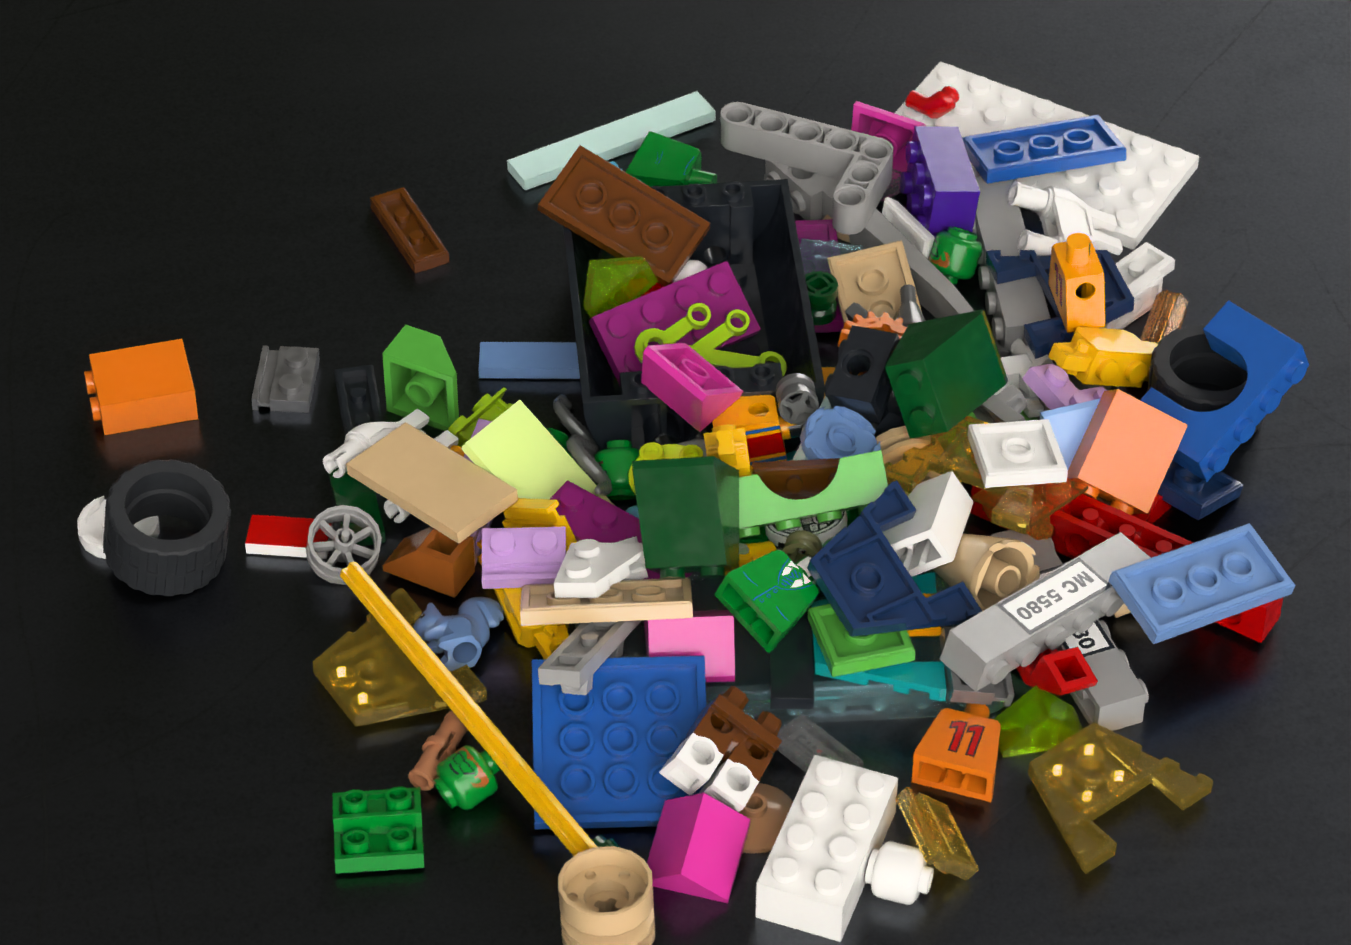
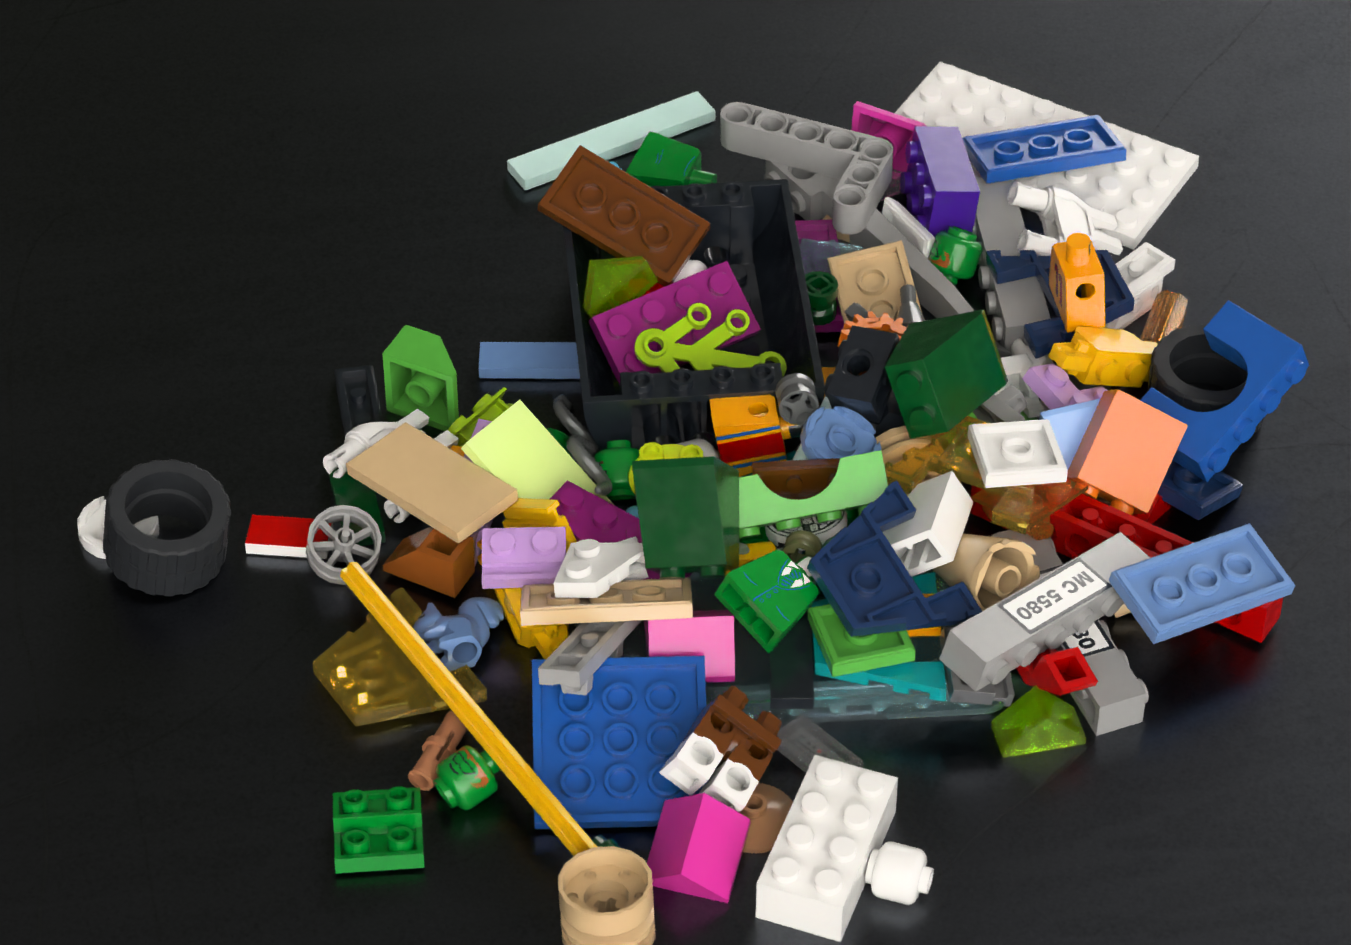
(141, 387): orange brick -> none
(286, 379): flat silver plate -> none
(409, 230): reddish brown tile -> none
(687, 383): dark pink slope -> none
(729, 446): yellow hinge -> none
(935, 105): red arm -> none
(937, 834): clear yellow plate -> none
(959, 753): orange torso -> none
(1094, 775): clear yellow wing -> none

